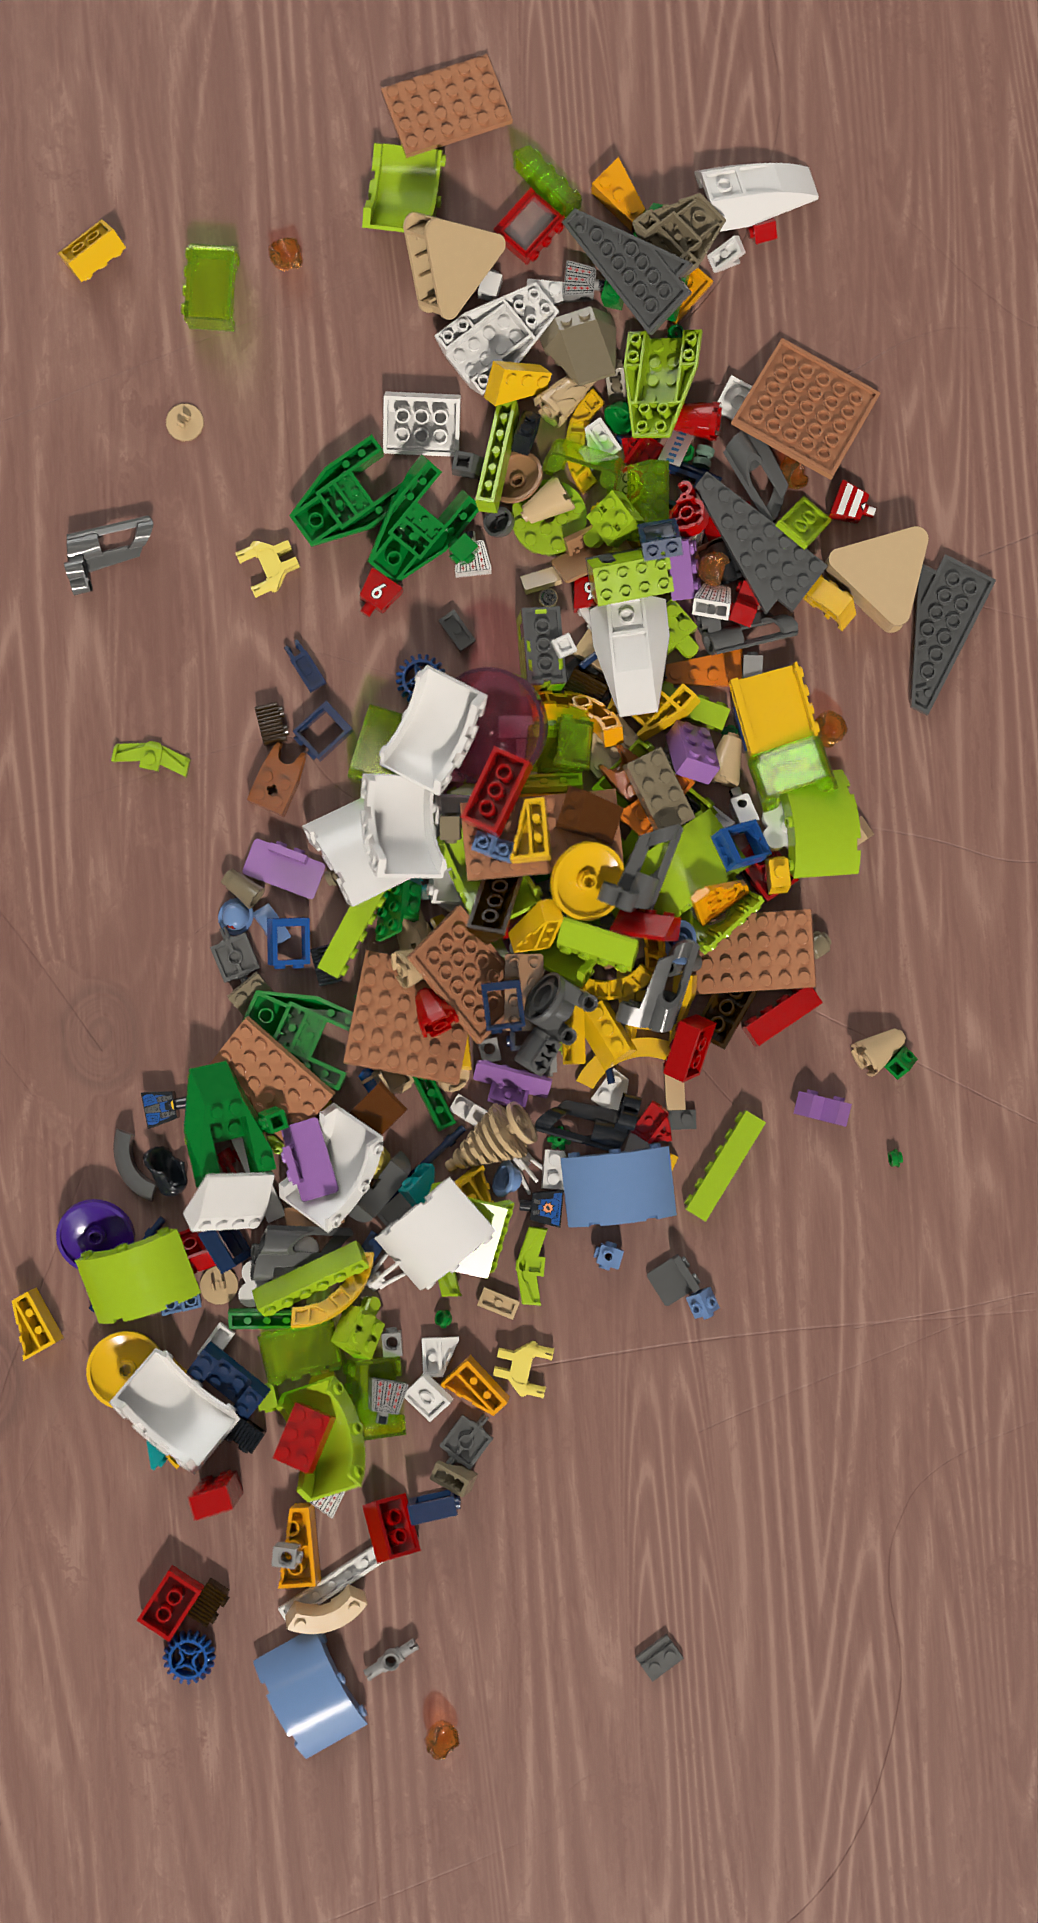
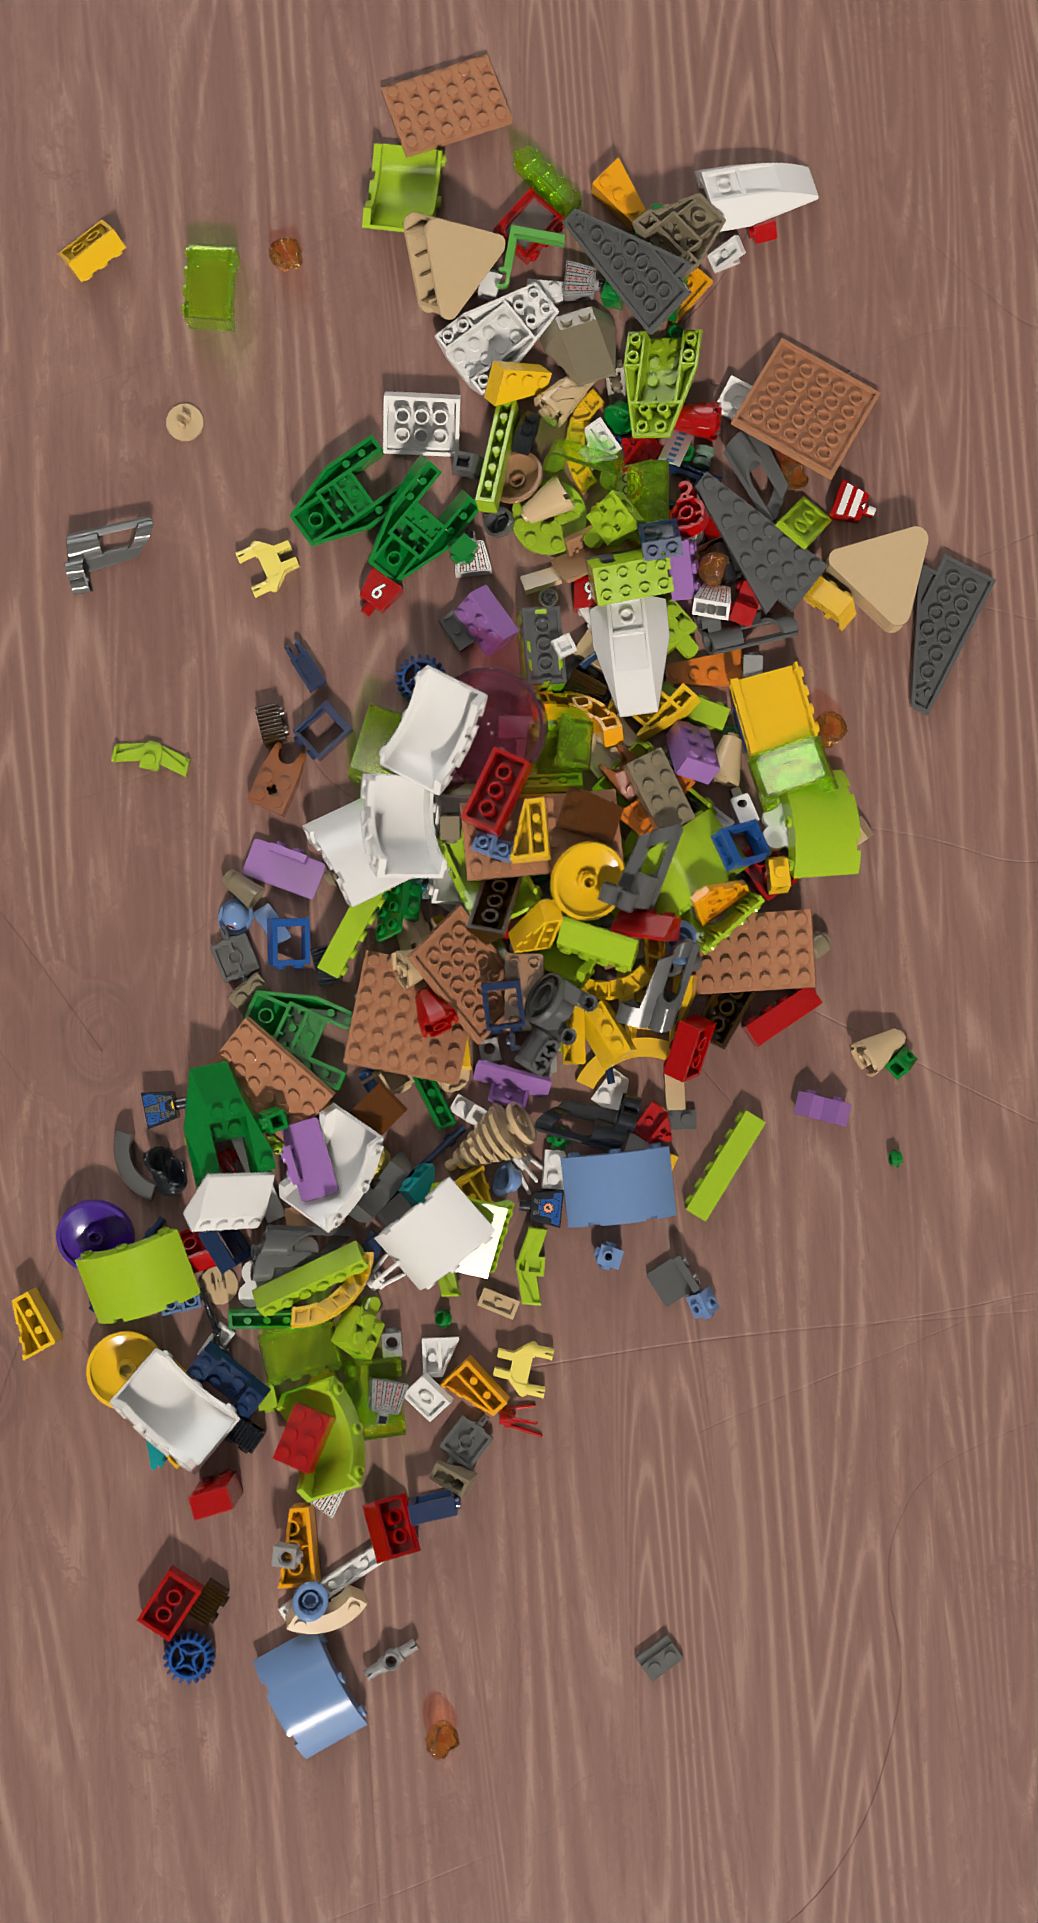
(210, 1313): none -> black piece
(310, 1601): none -> medium blue hat
(486, 621): none -> medium lavender brick
(508, 1419): none -> red plant
(526, 234): none -> bright green hinge

